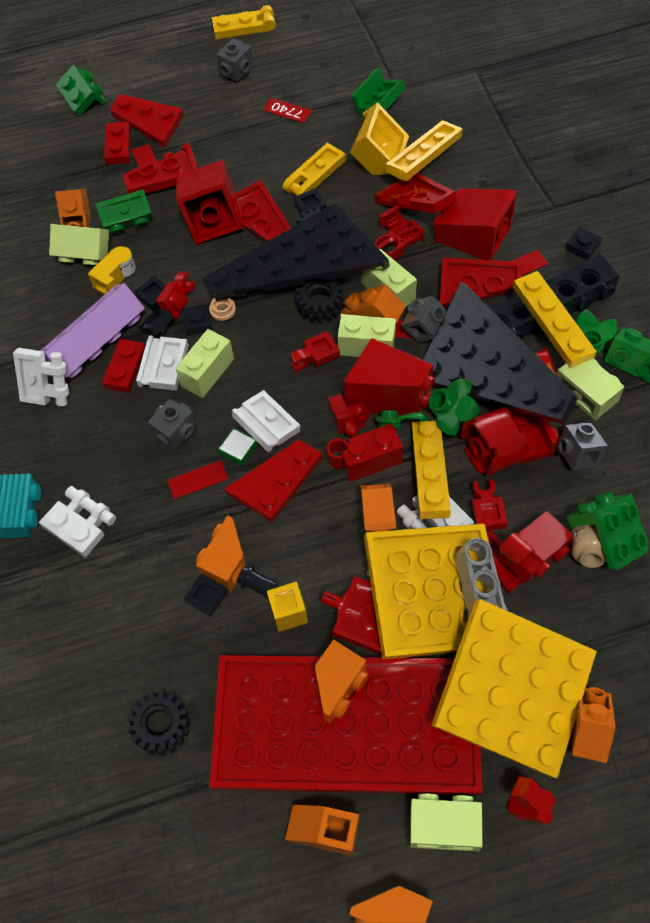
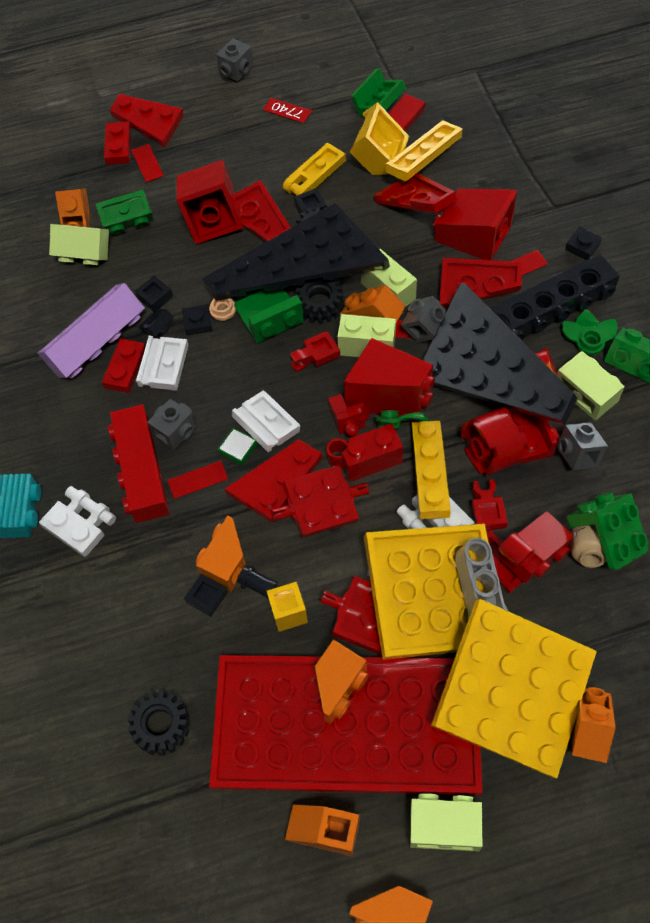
(33, 380): white plate -> none
(80, 89): green bracket -> none
(112, 269): yellow leg -> none
(138, 464): none -> red brick
(162, 174): red wing -> none
(174, 294): red plate -> none
(205, 363): yellowish green brick -> none
(244, 23): yellow plate -> none
(269, 313): none -> green bracket
(320, 501): none -> red plate
(378, 507): orange slope -> none
(399, 233): red piece -> none
(407, 111): none -> red tile
(456, 408): green plate -> none
(531, 802): red piece -> none
(554, 319): yellow plate -> none

